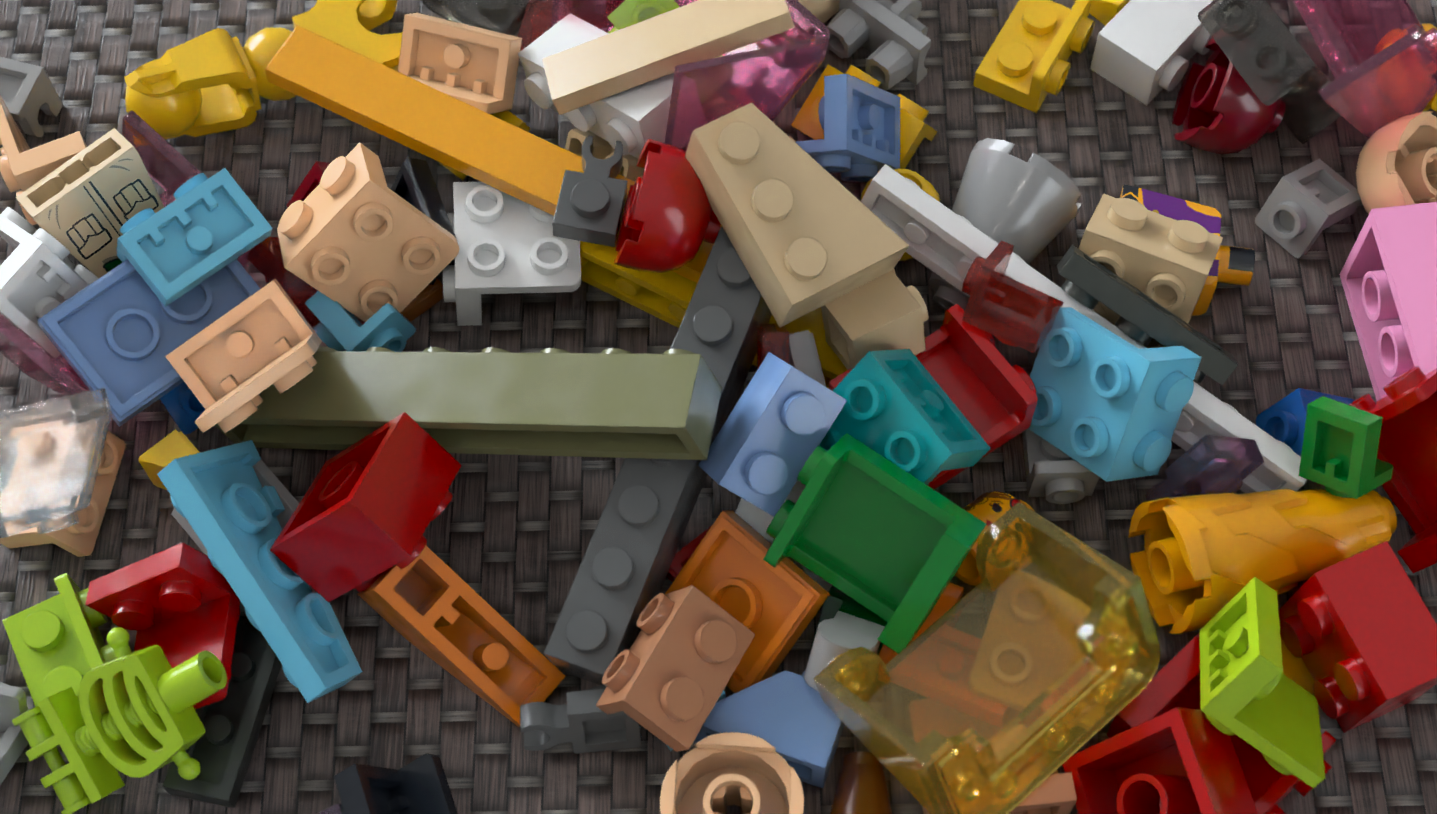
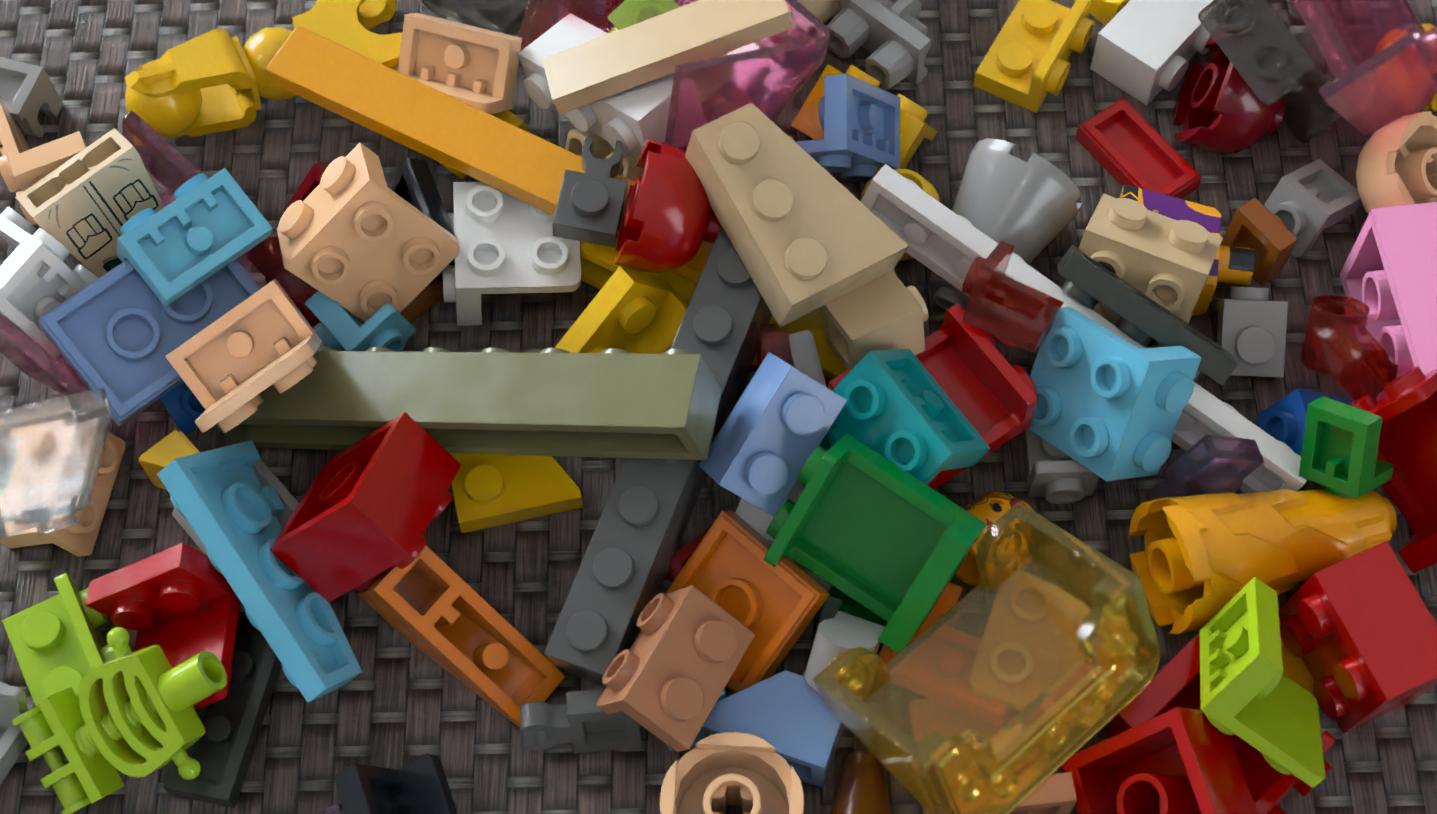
(510, 489): none -> yellow wing
(630, 314): none -> yellow bracket
(1136, 152): none -> red tile
(1253, 331): none -> light grey bracket
(1266, 233): none -> dark orange plate
(1343, 347): none -> clear red piece

